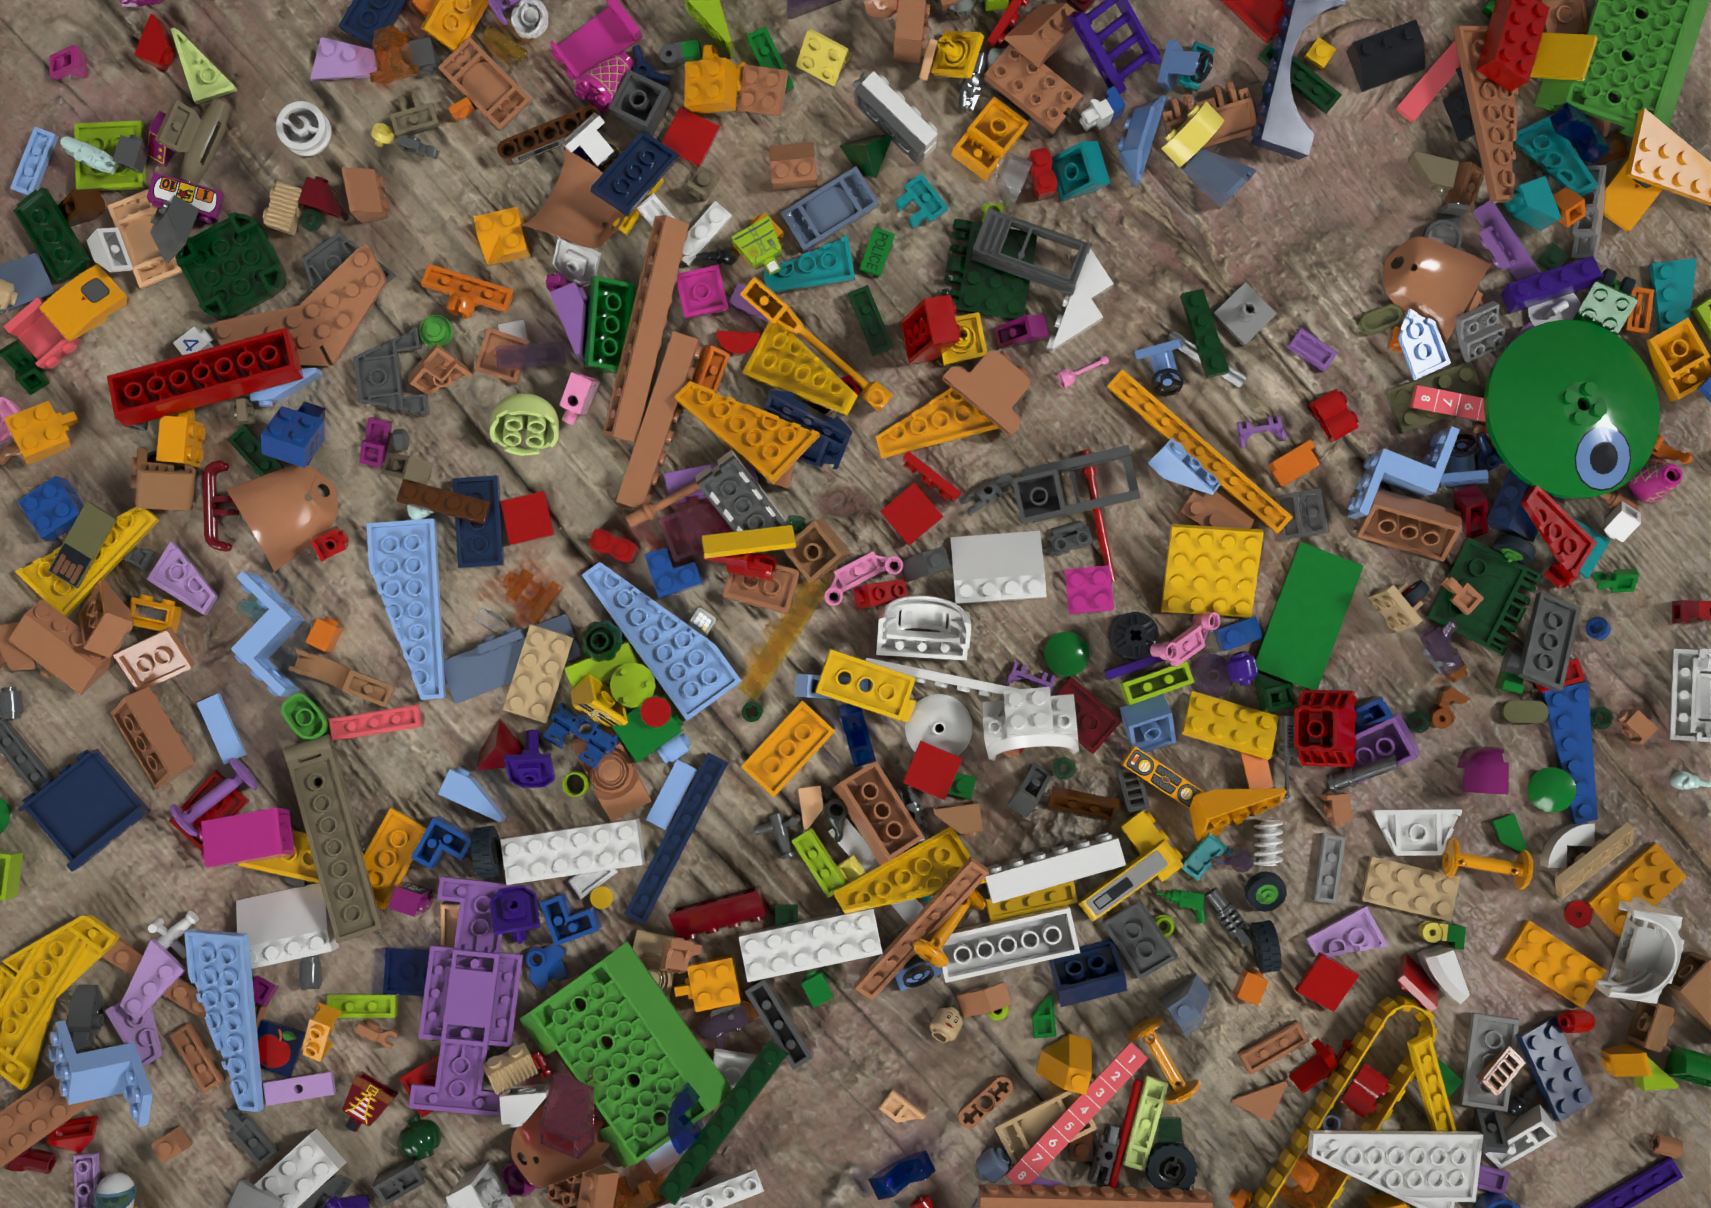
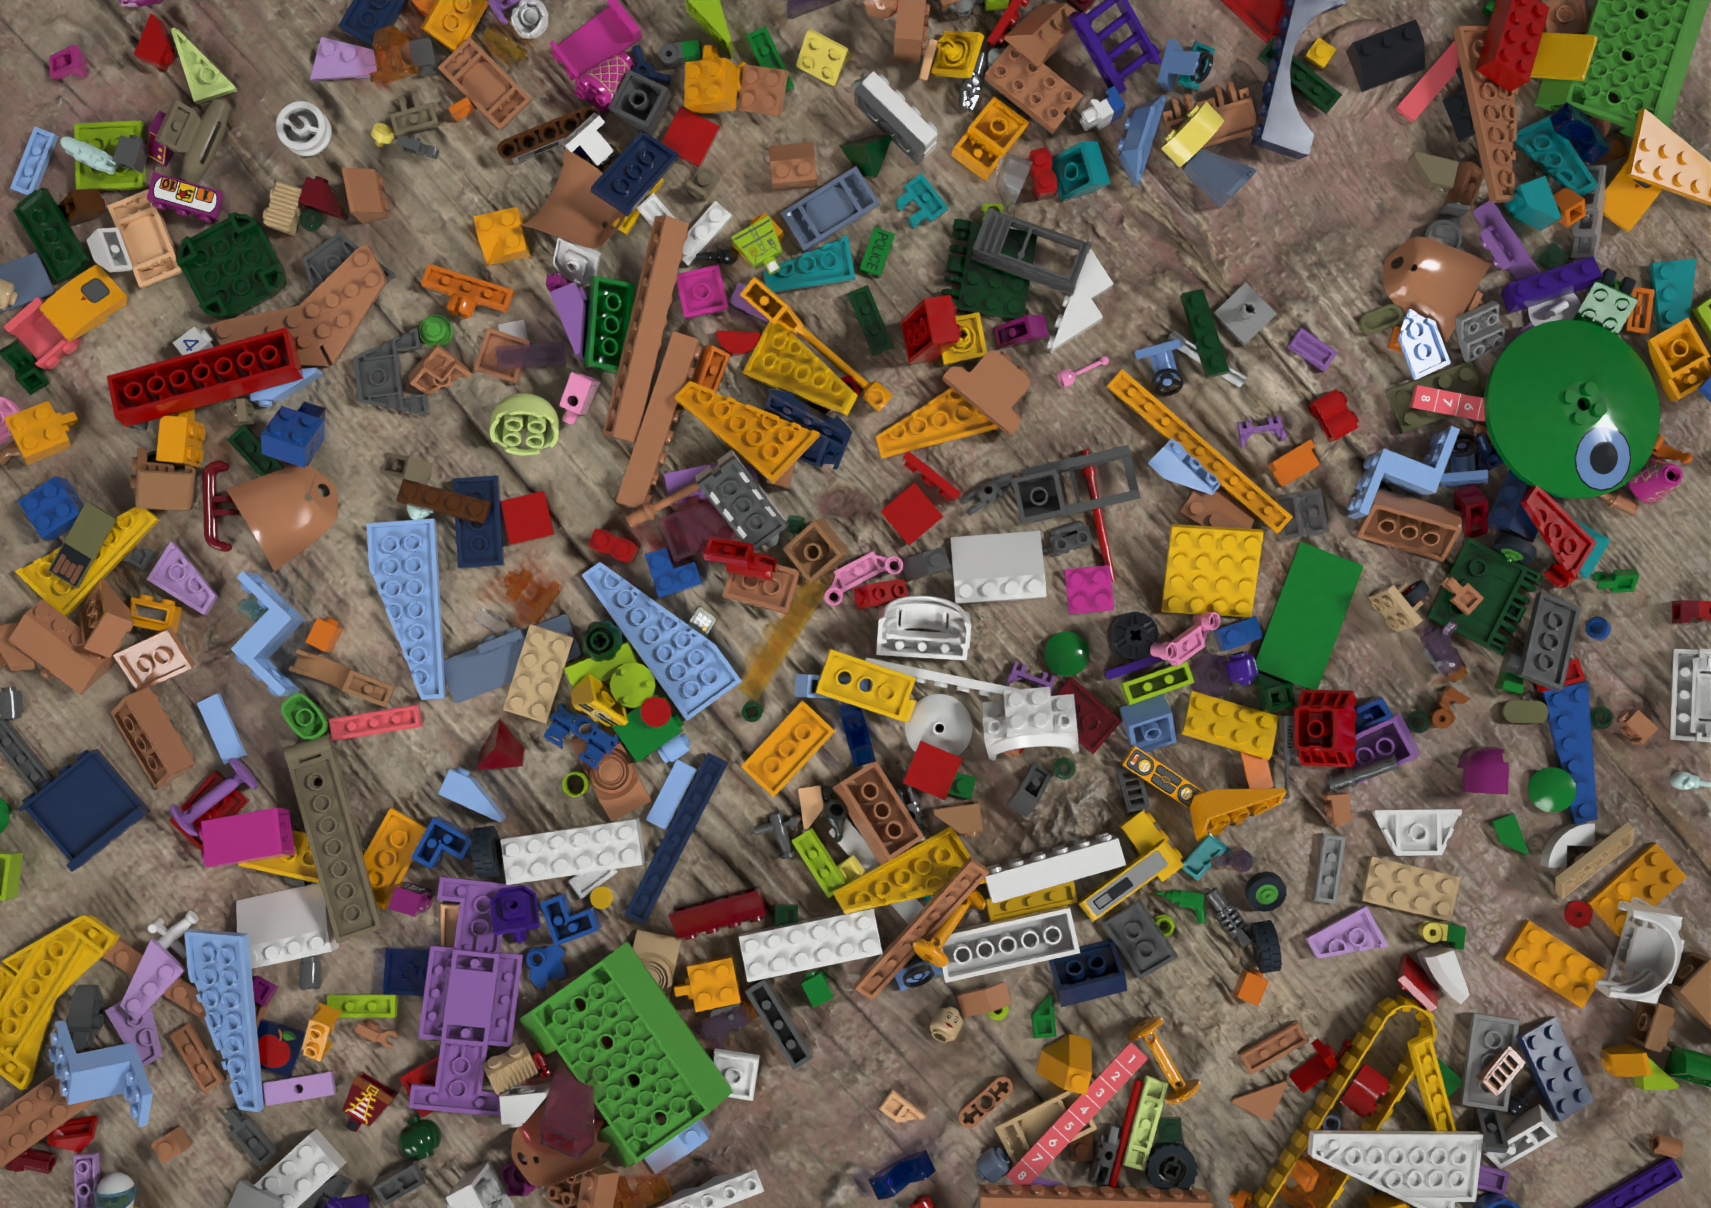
(172, 226): dark grey slope -> none
(320, 545): red brick -> none
(376, 442): magenta slope -> none
(400, 439): dark grey tile -> none
(531, 767): dark purple piece -> none
(677, 954): nougat brick -> none
(680, 1127): clear blue brick -> none
(722, 1122): dark green plate -> none
(748, 541): yellow tile -> none
(1083, 803): reddish brown plate -> none
(1187, 1004): sand blue slope -> none
(1268, 842): white piece -> none
(1326, 981): red tile -> none
(1521, 868): light orange hose -> none
(1576, 1021): red brick -> none
(1621, 522): white brick -> none

